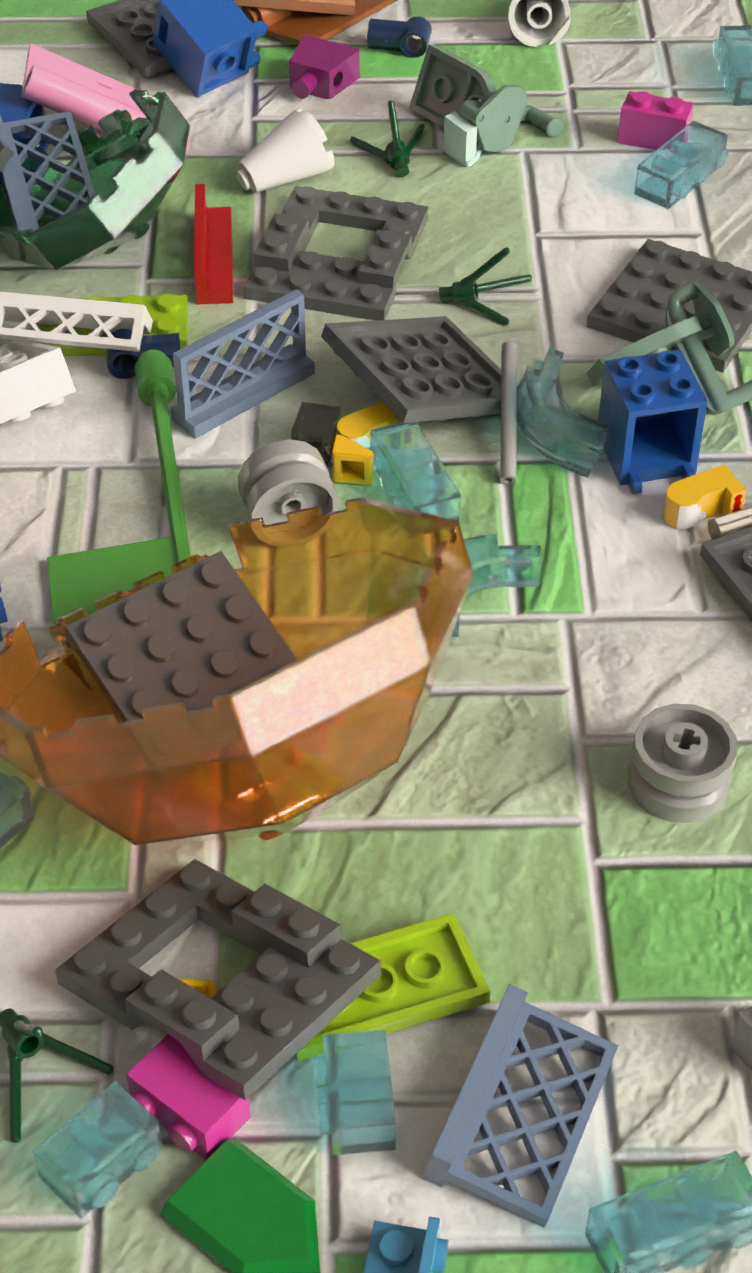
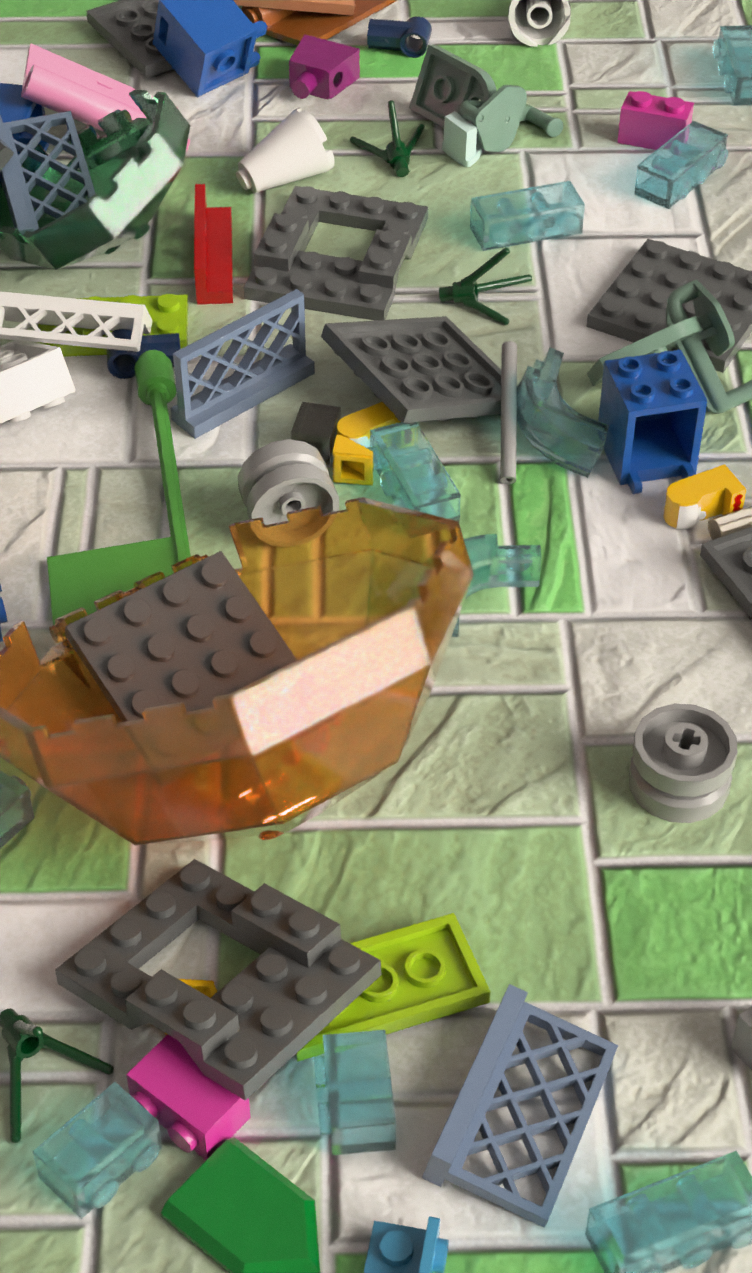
(526, 215): none -> clear light blue brick

